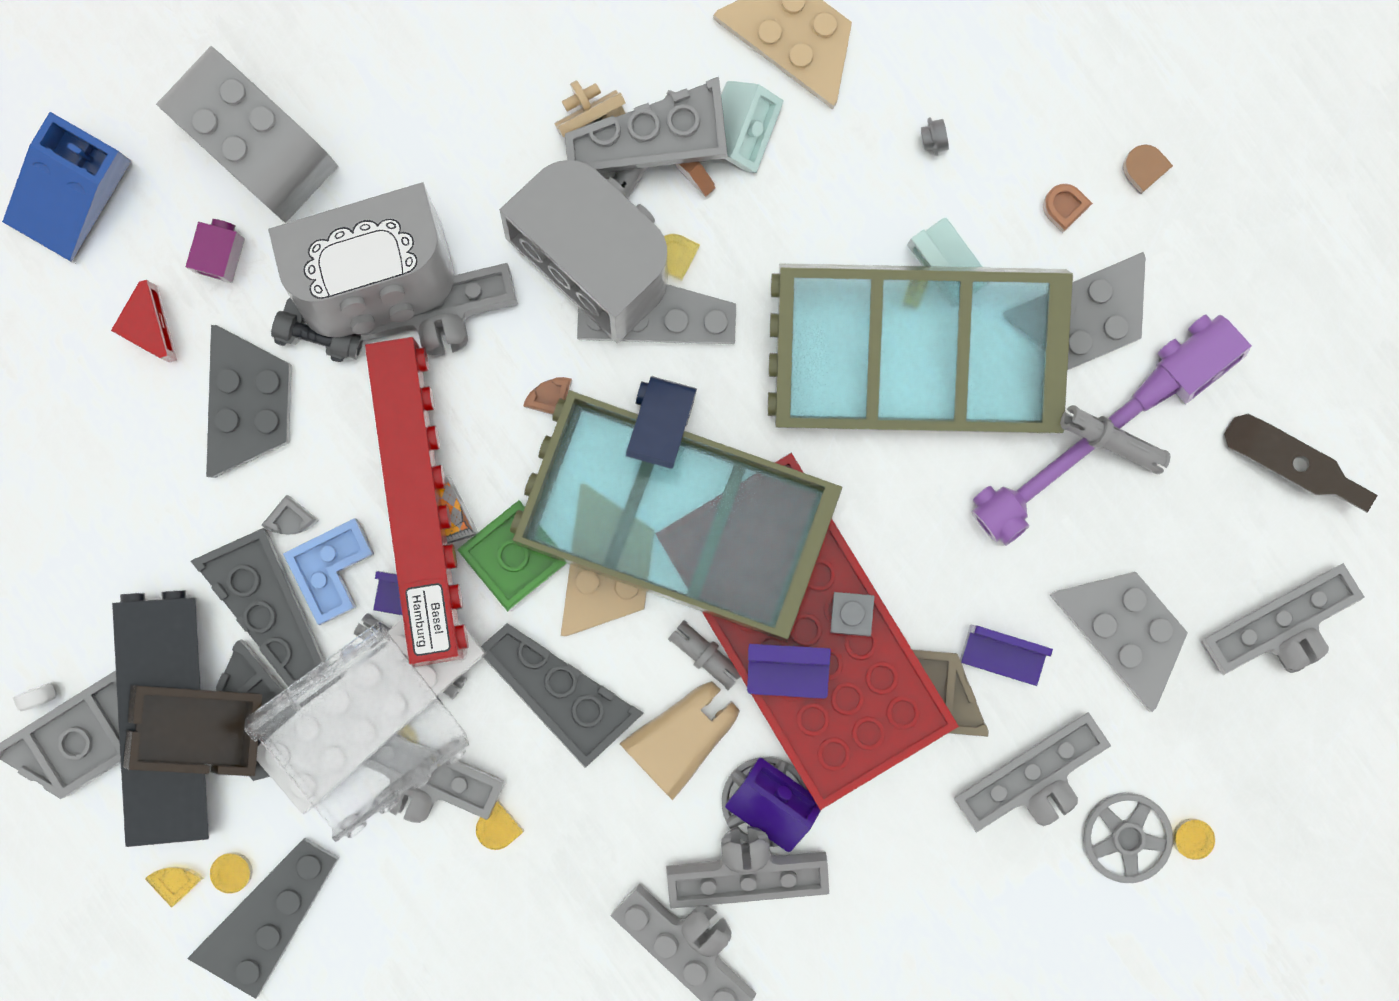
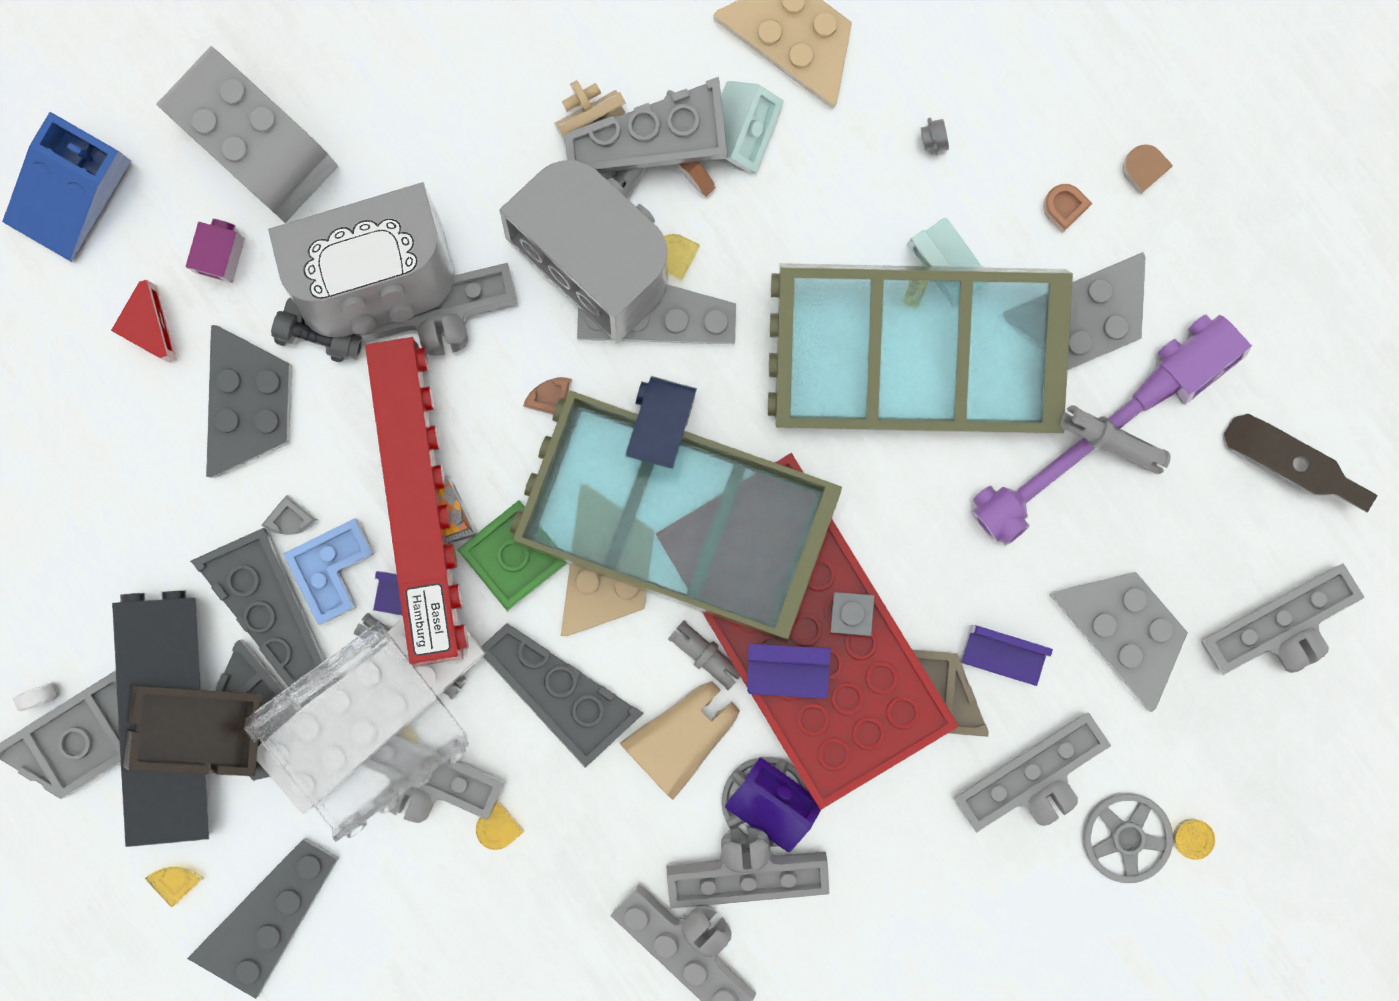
(231, 872): clear yellow tile -> none

